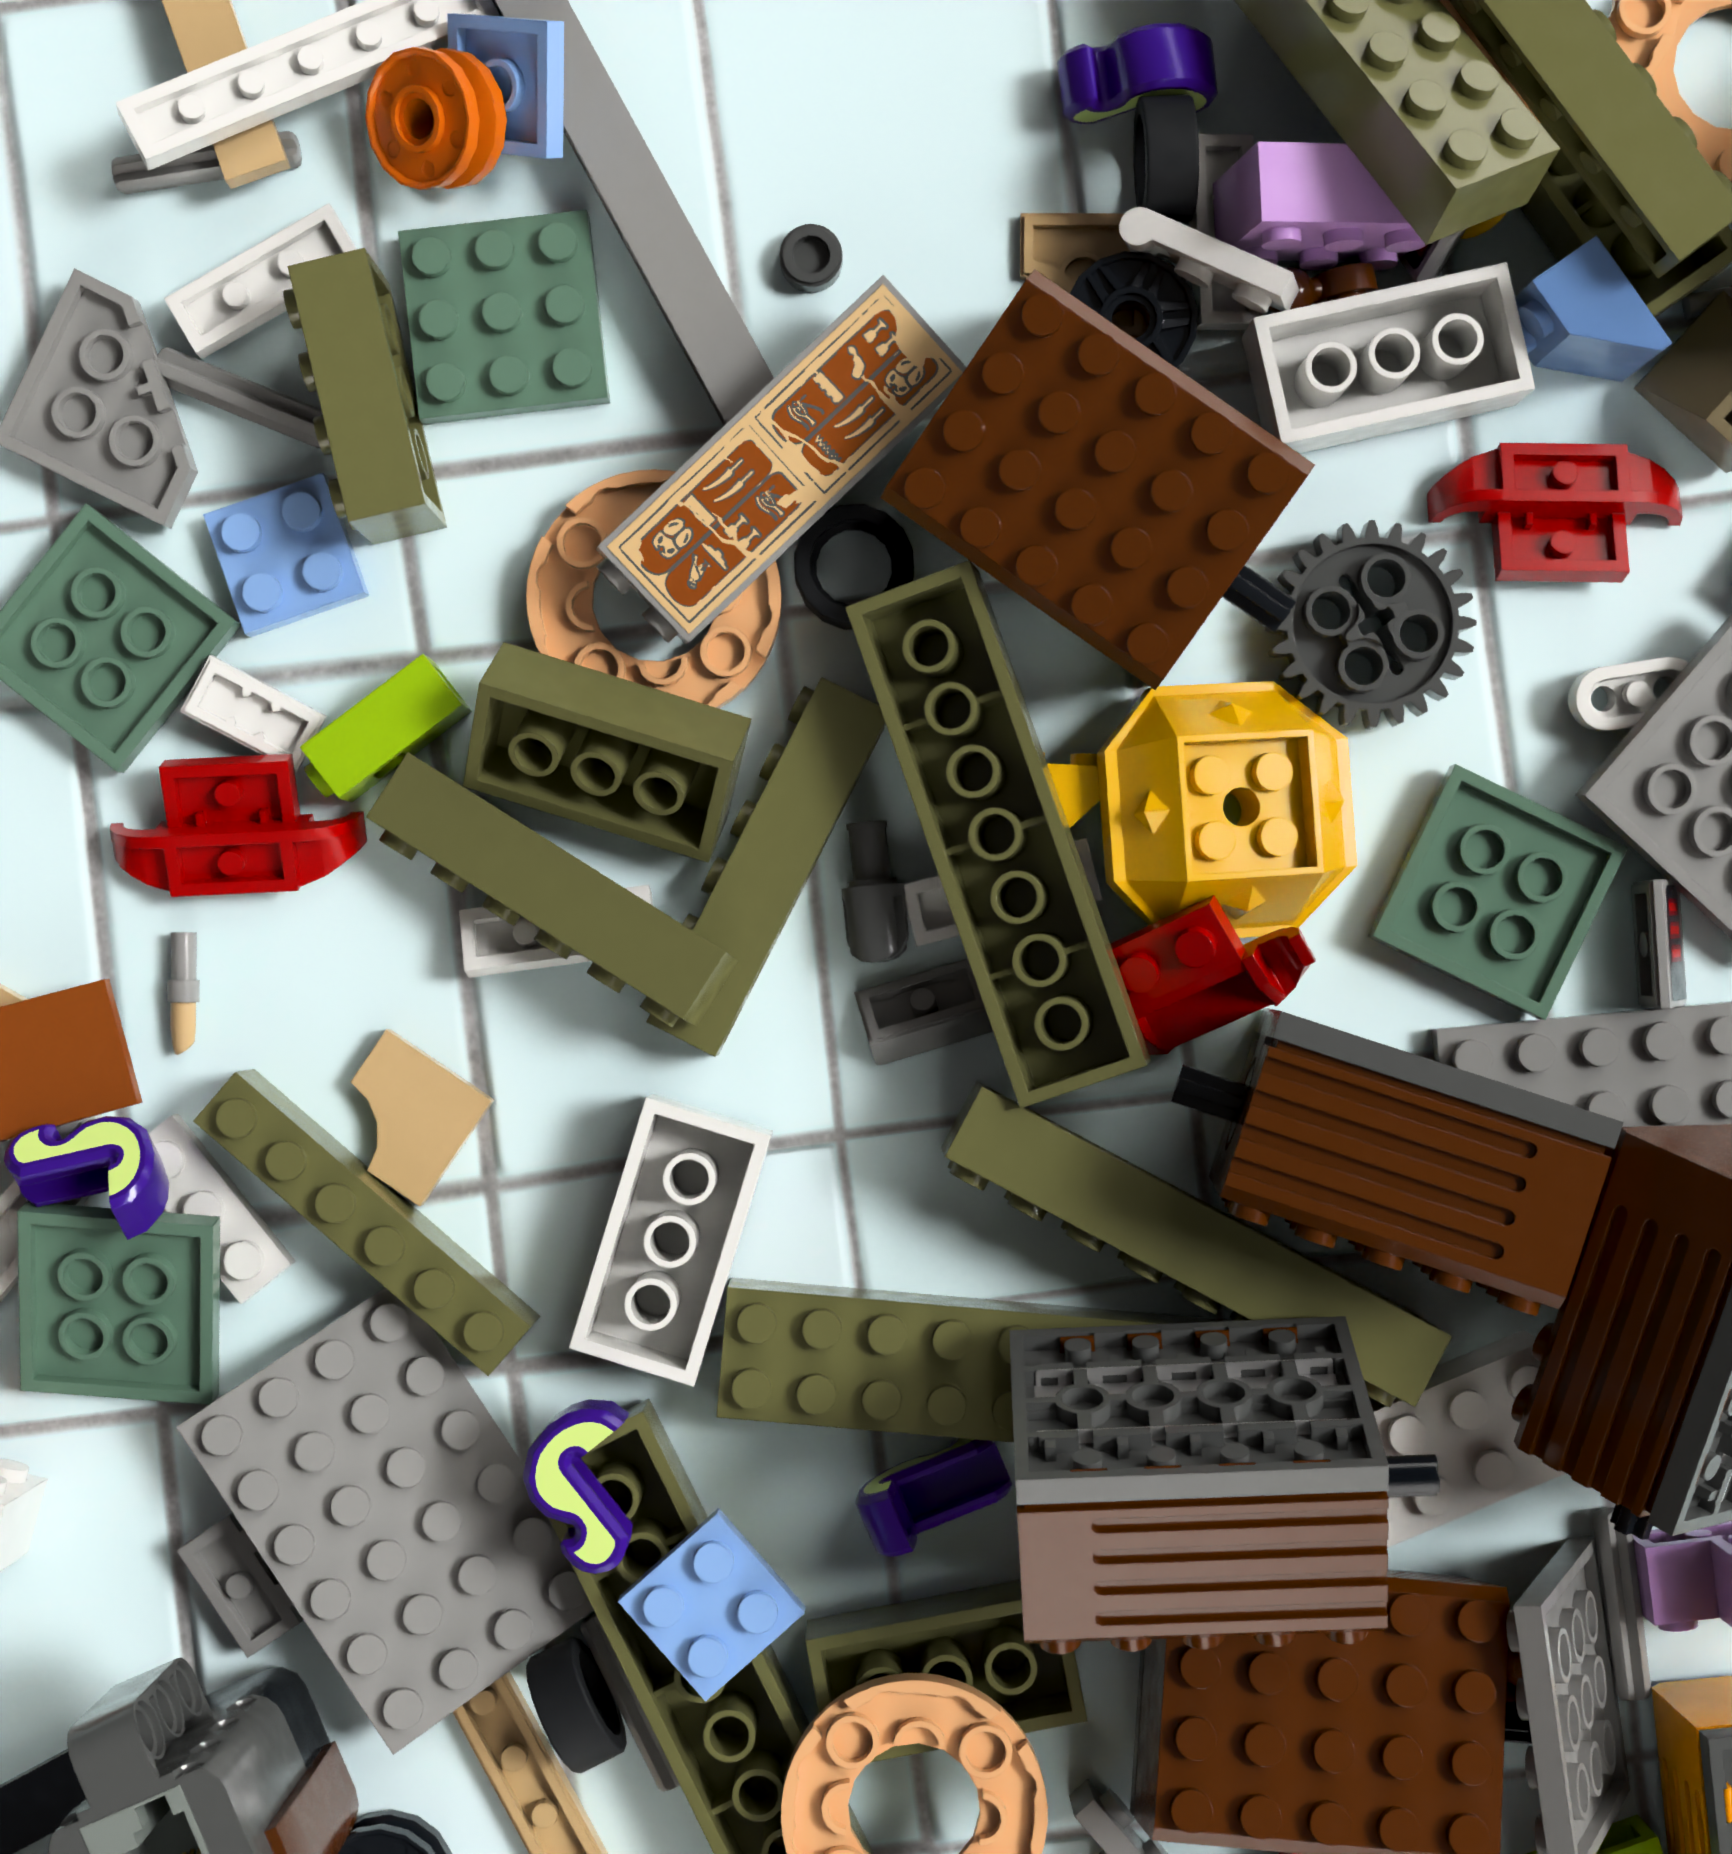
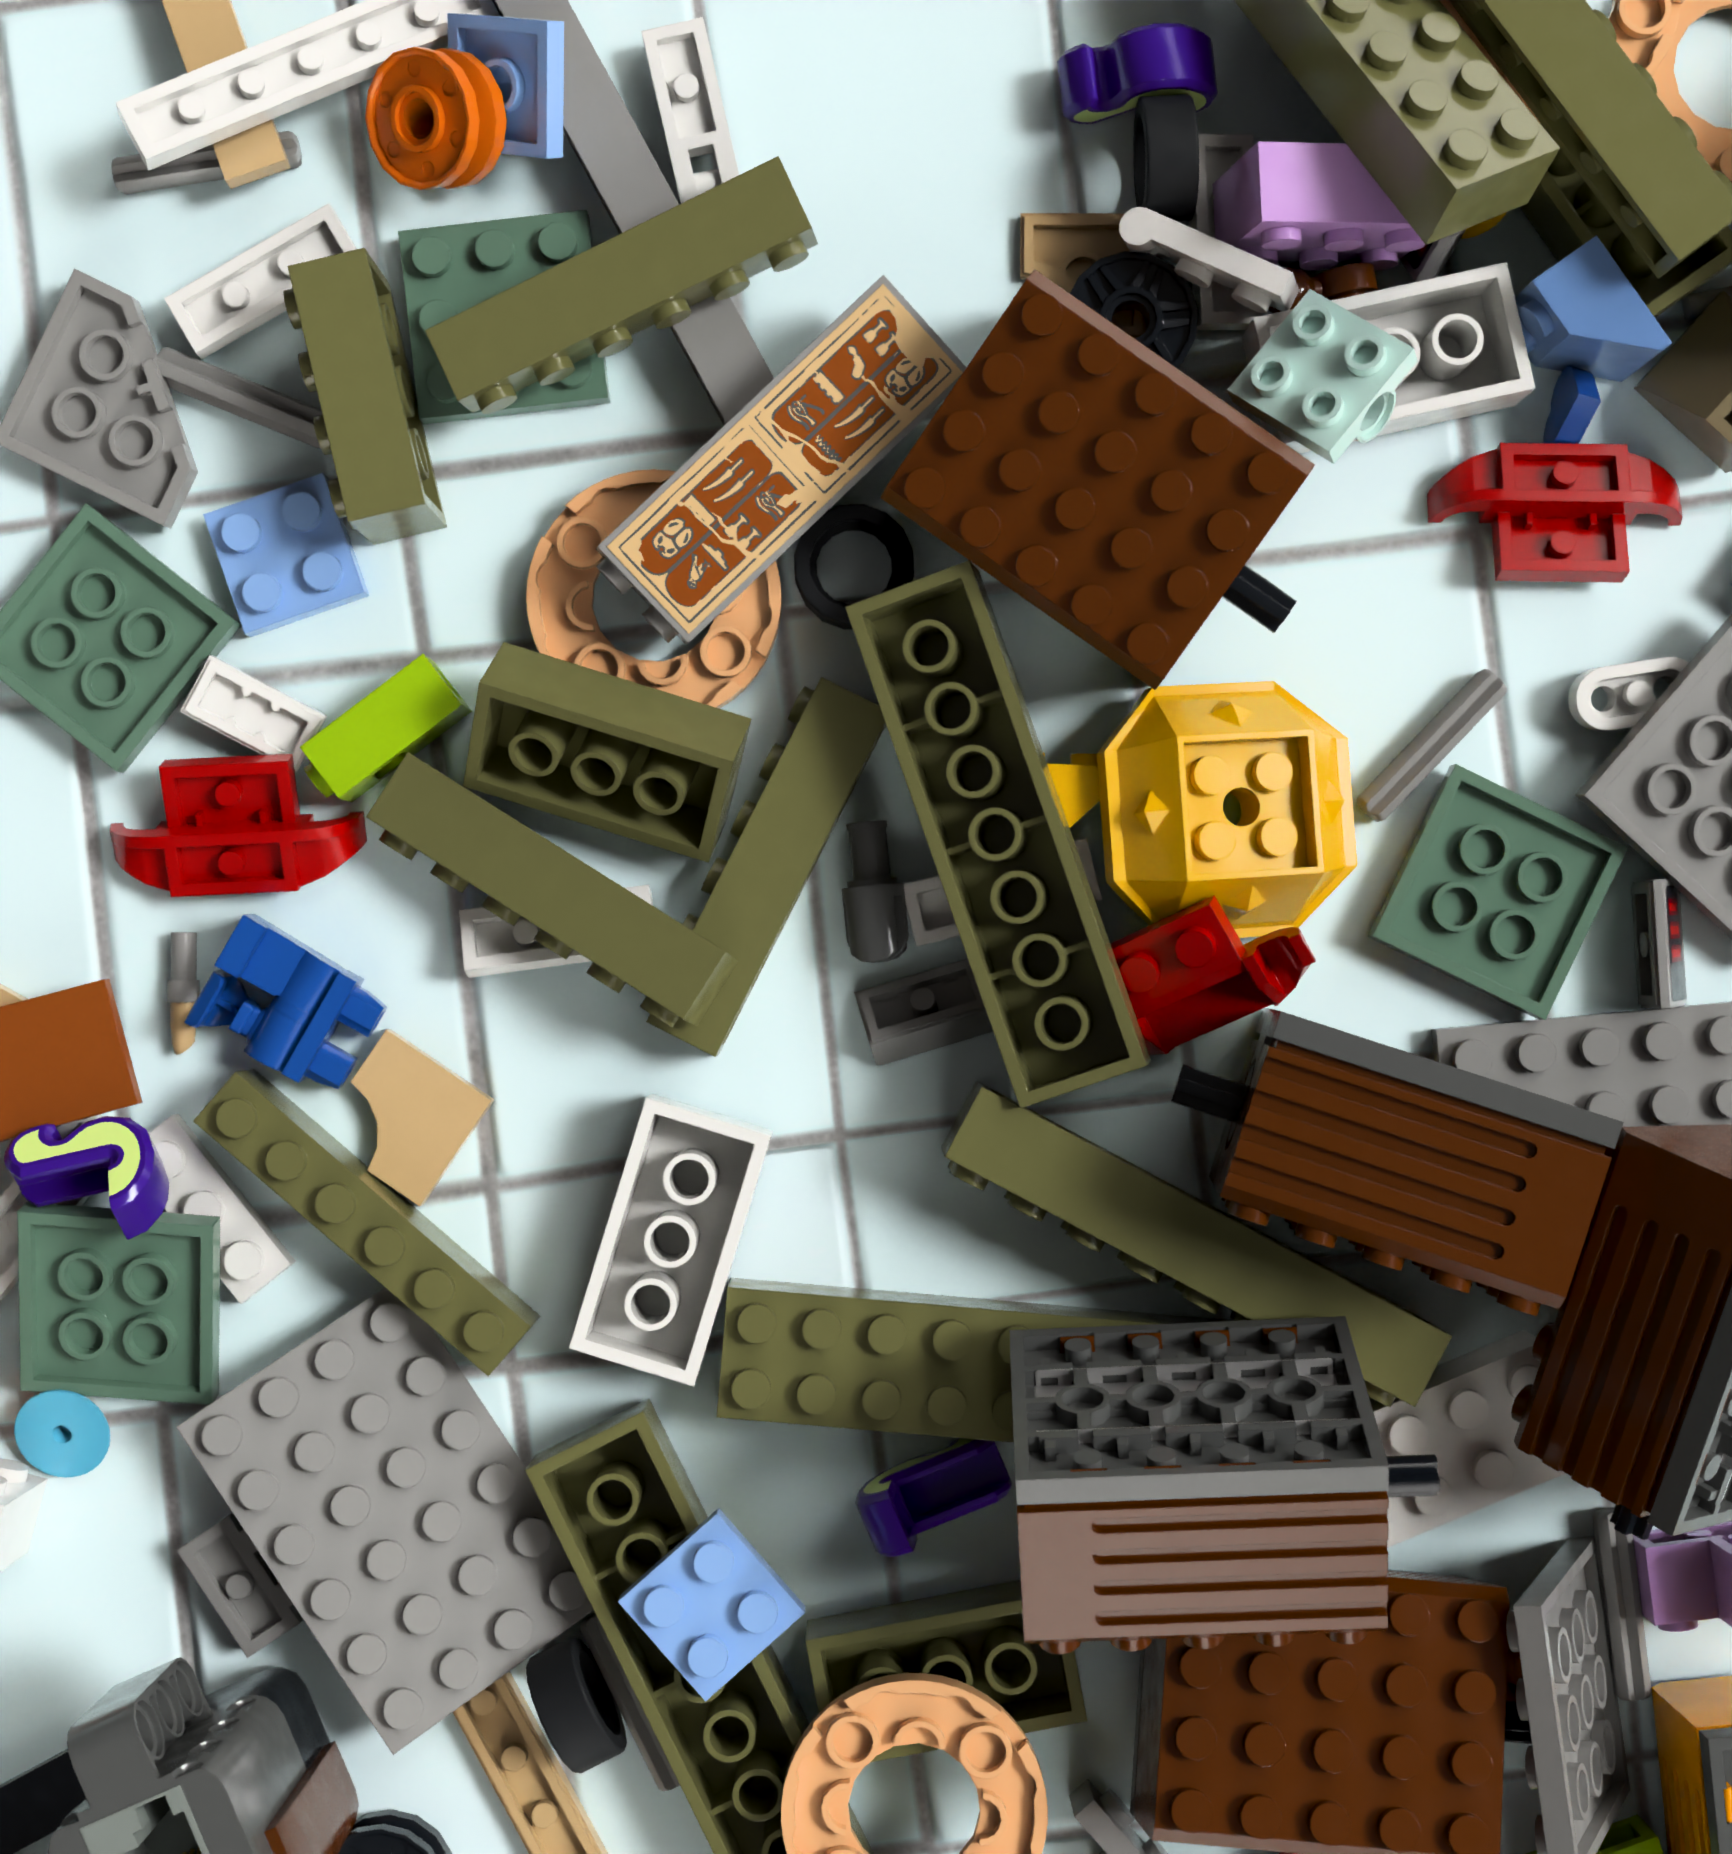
(62, 1433): none -> medium azure piece
(307, 1004): none -> blue hips
(571, 1493): dark purple animal -> none
(623, 288): none -> olive brick
(690, 104): none -> white plate
(811, 258): dark grey tile -> none
(1324, 377): none -> light aqua plate
(1419, 596): dark grey gear -> none
(1431, 745): none -> light grey axle
(1572, 406): none -> blue tile

